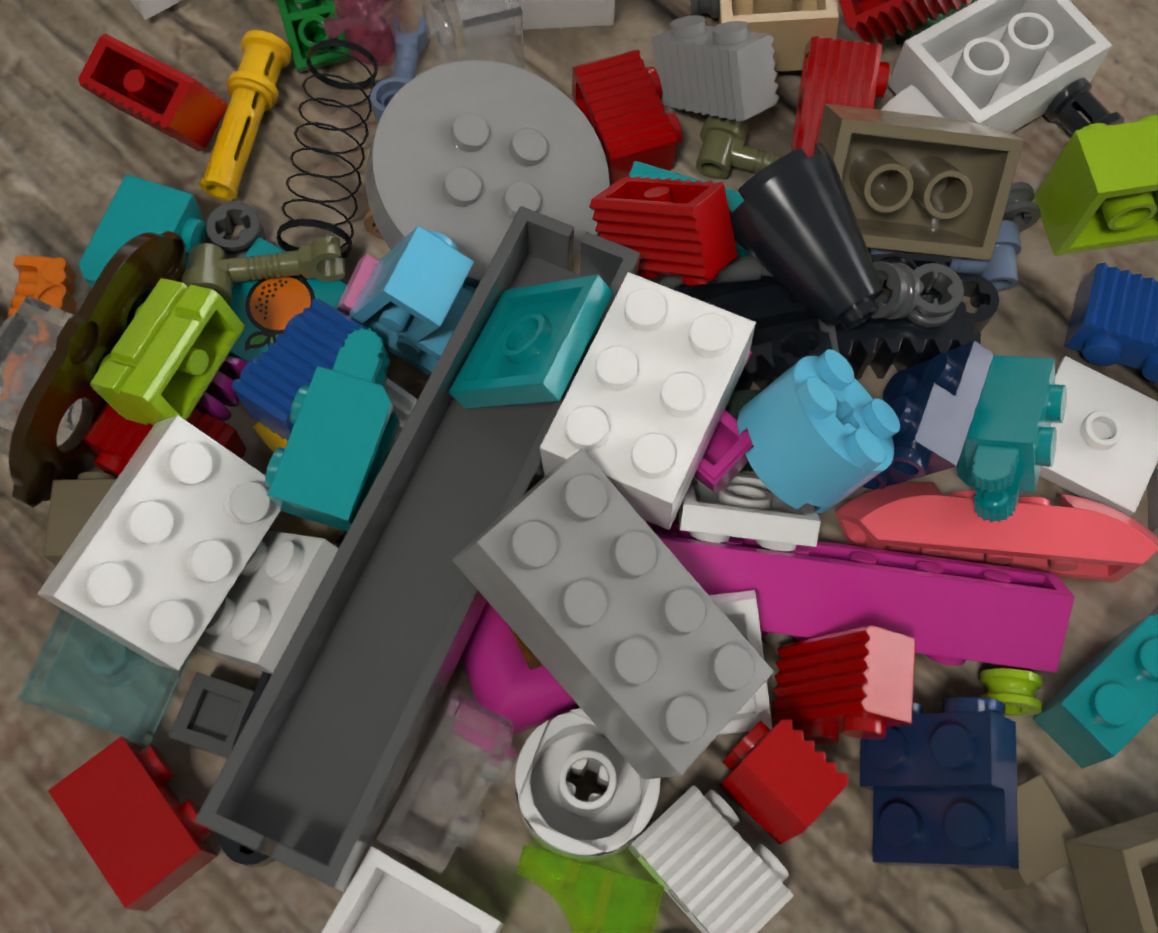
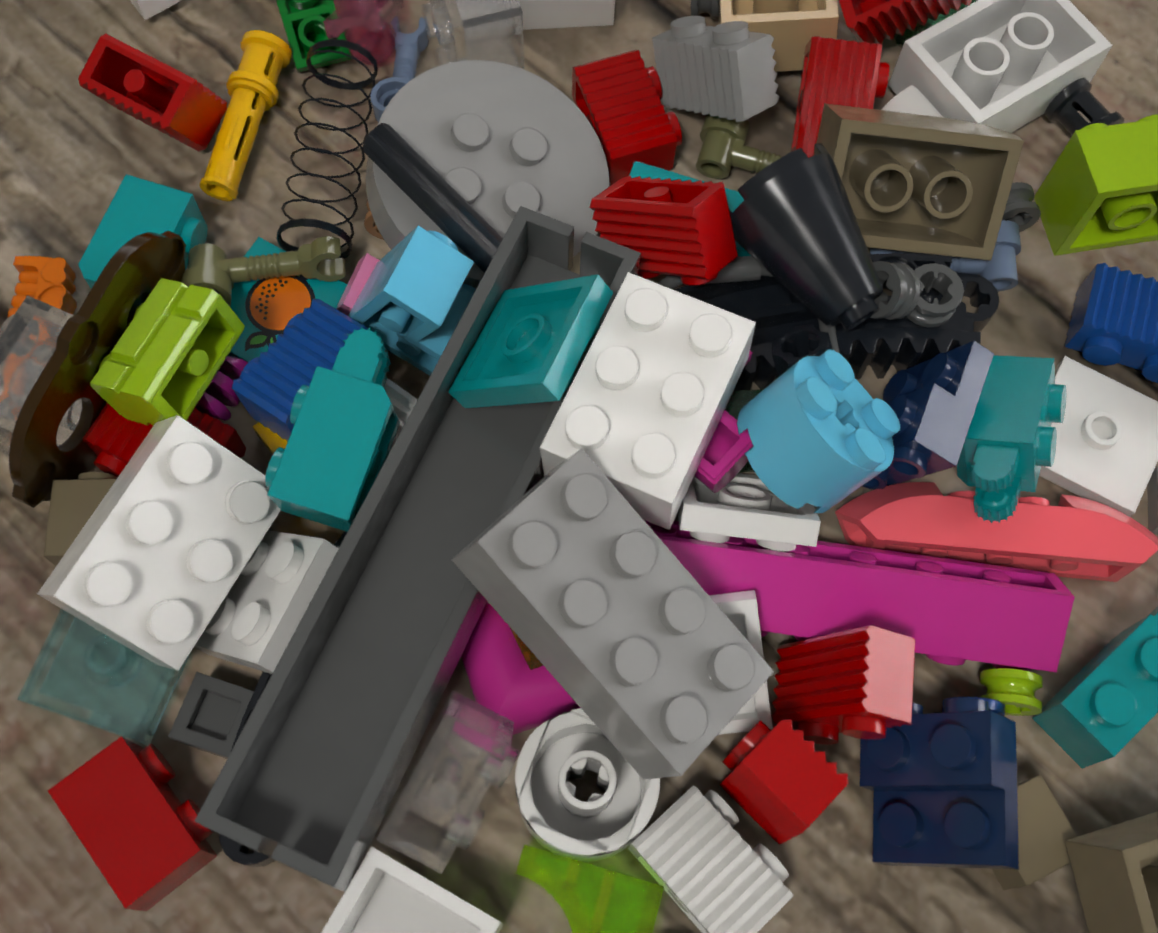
(221, 224): dark grey bush -> none
(432, 194): none -> black axle

